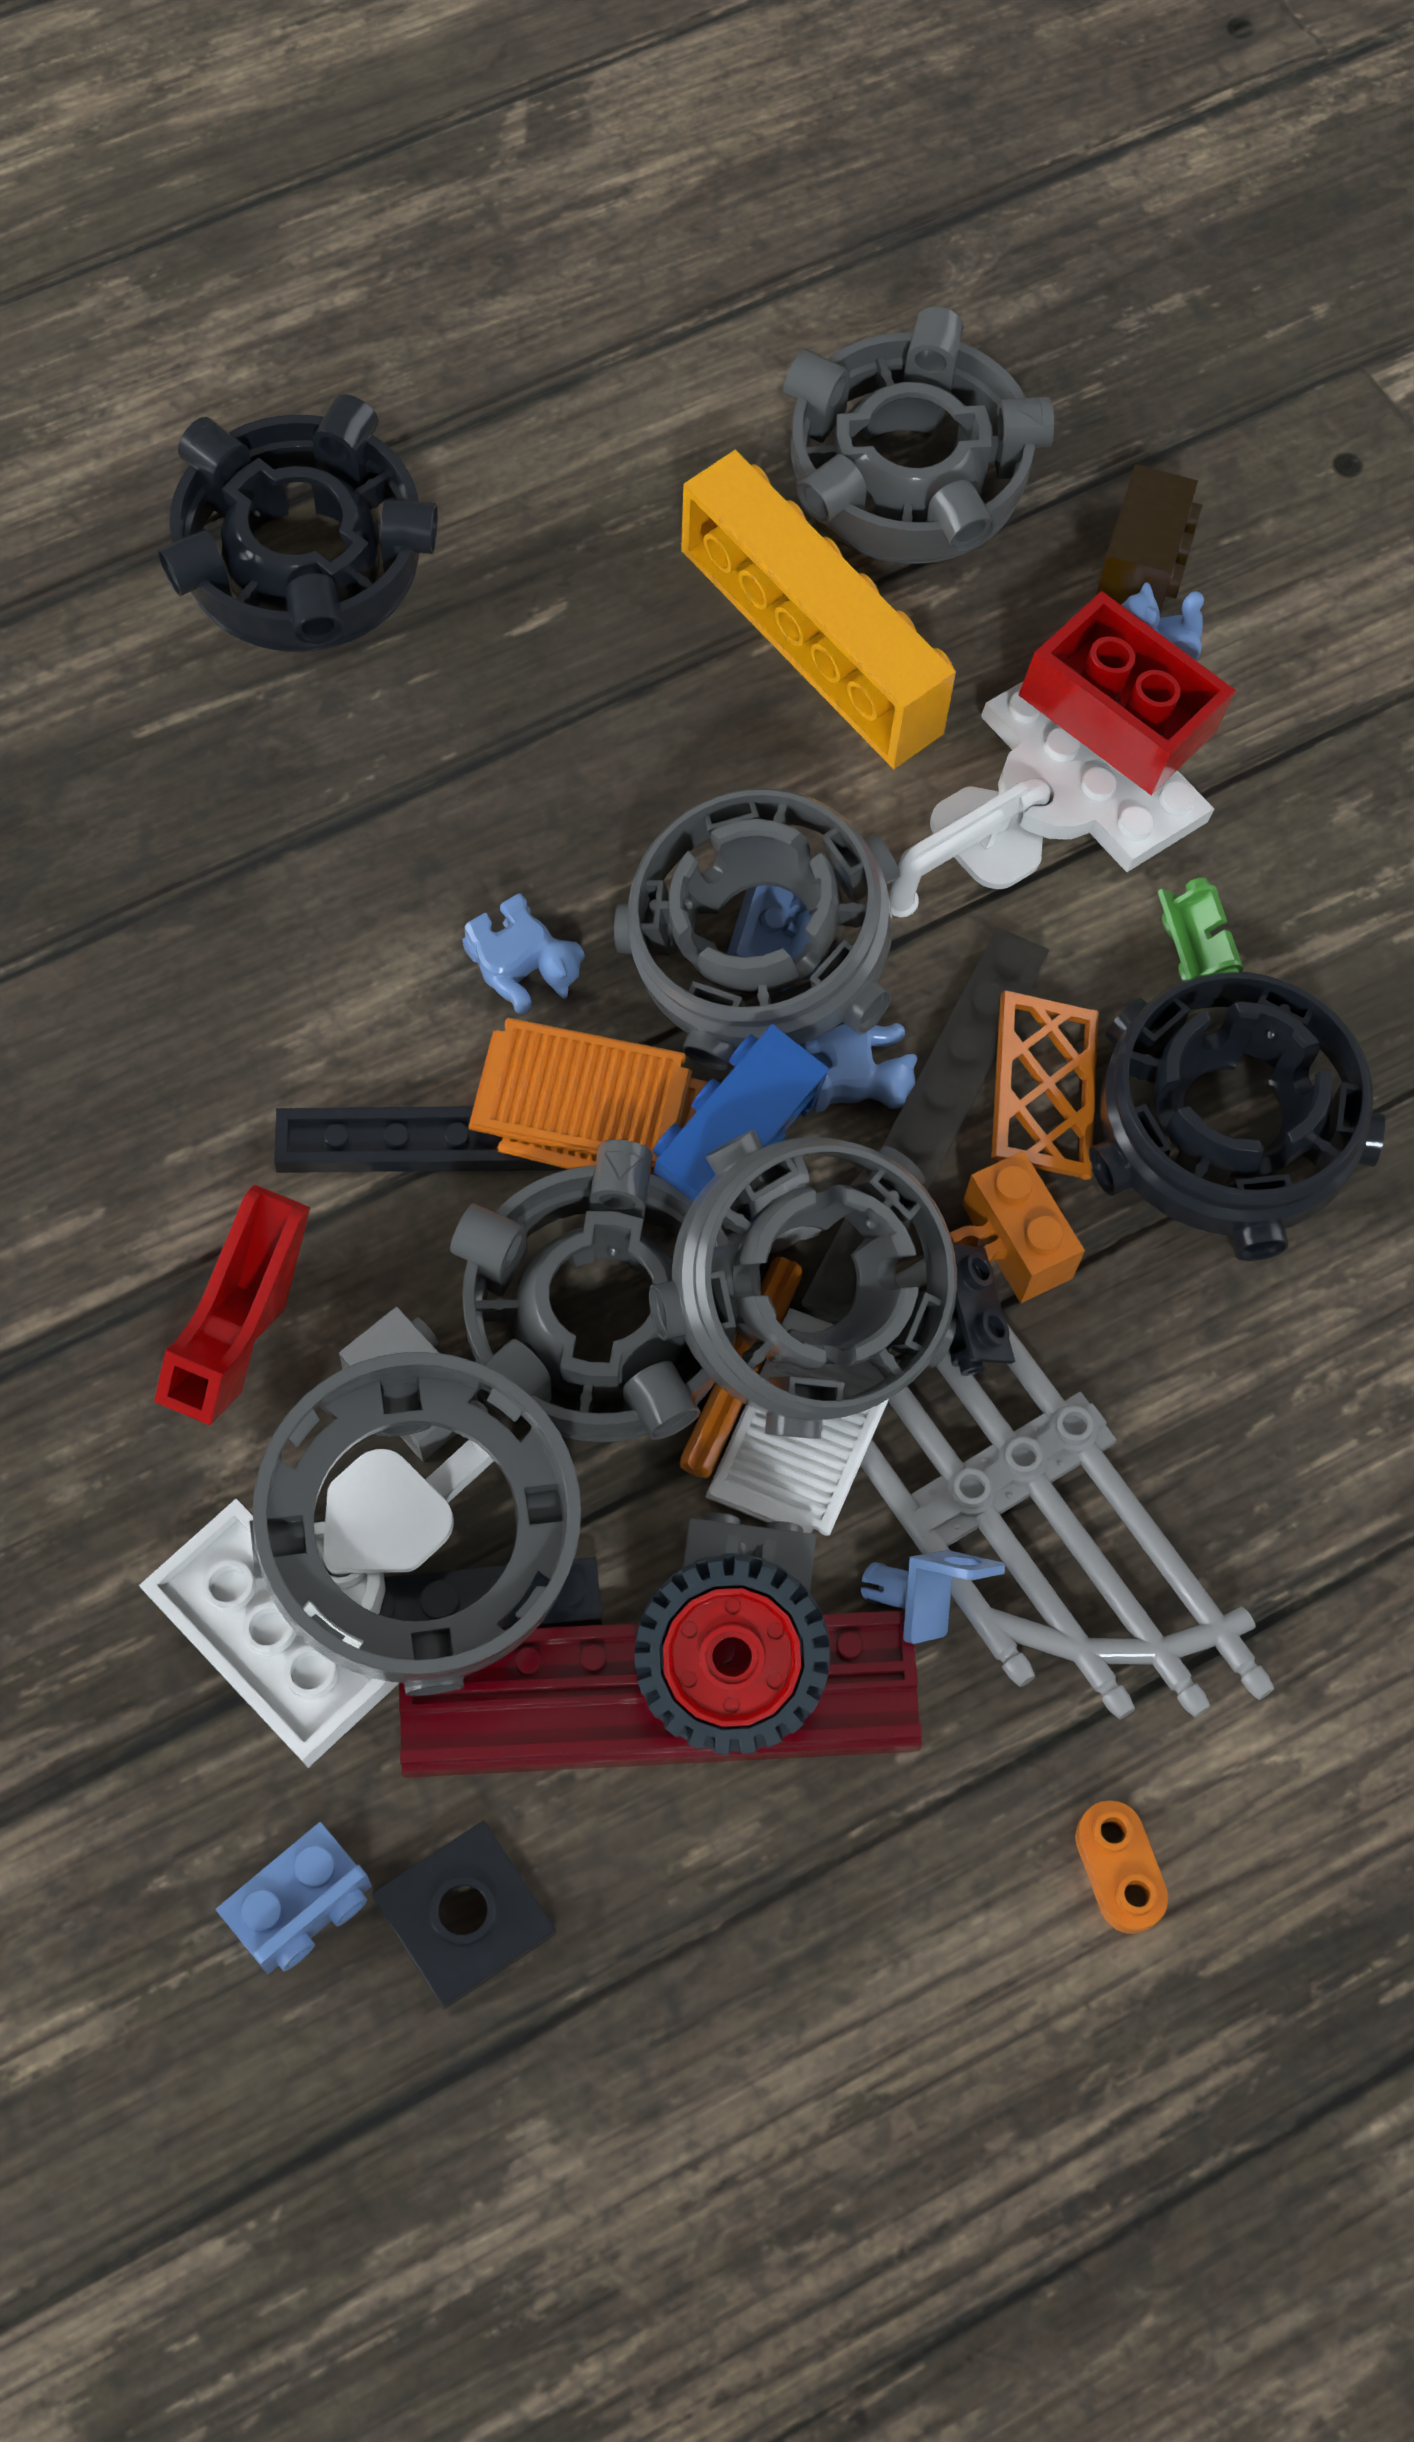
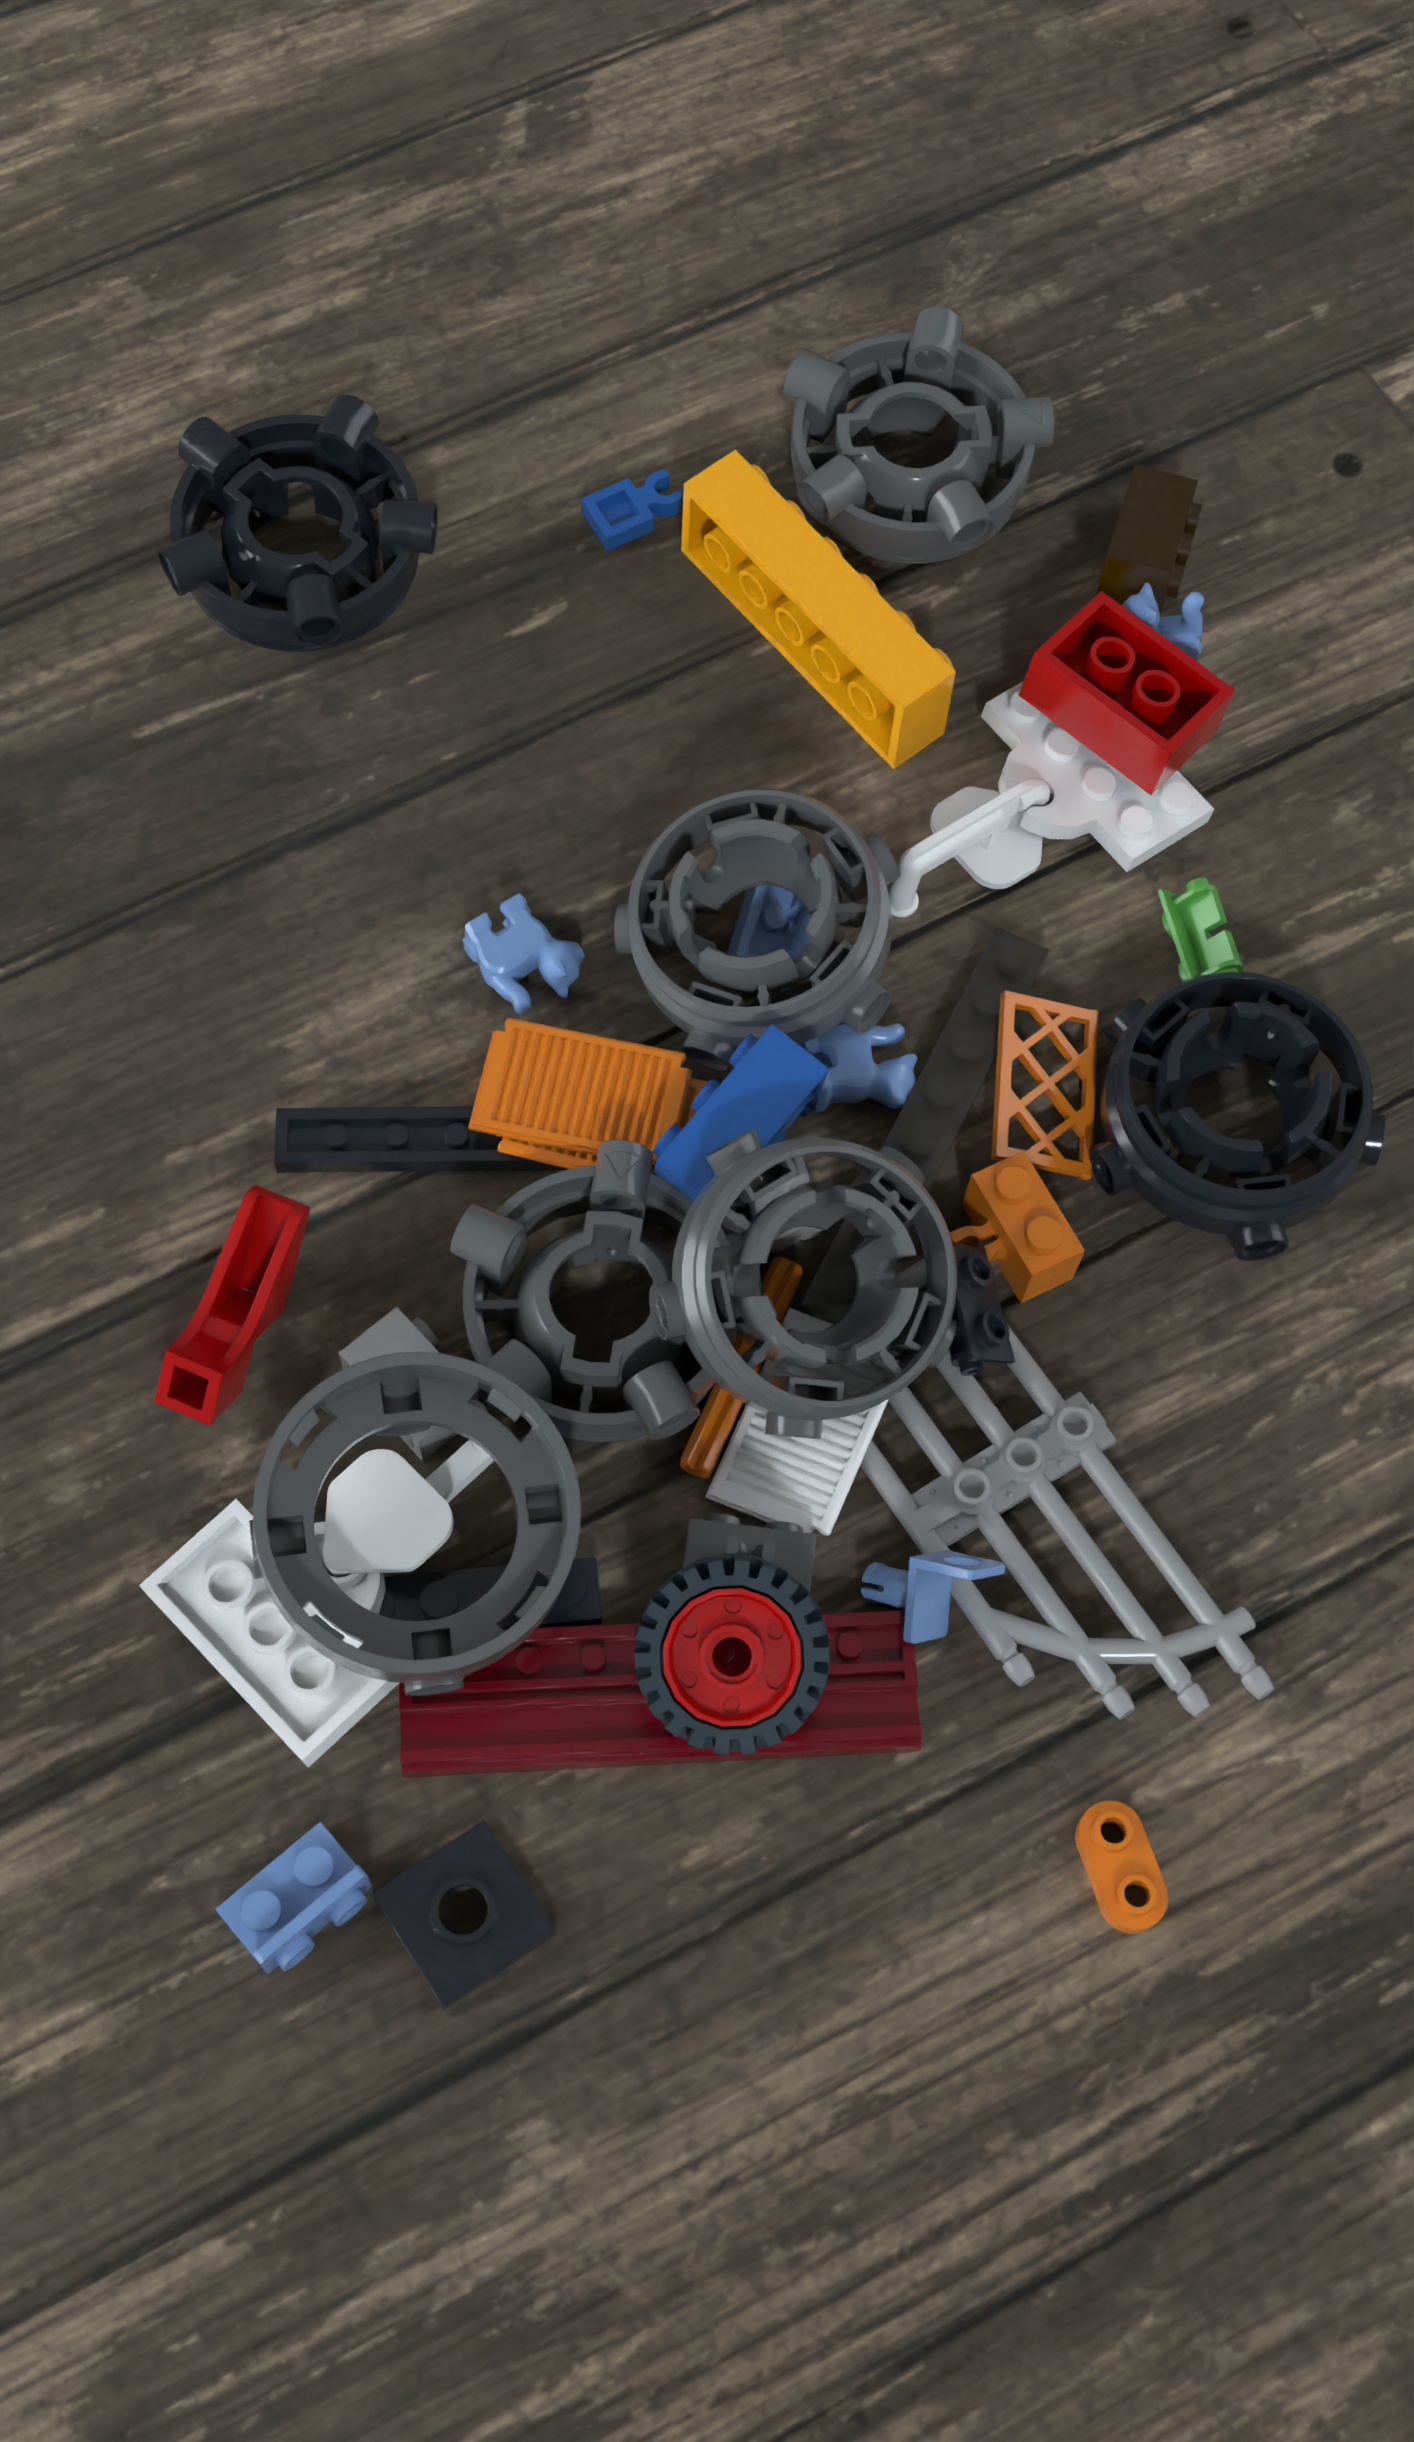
(627, 513): none -> blue plate

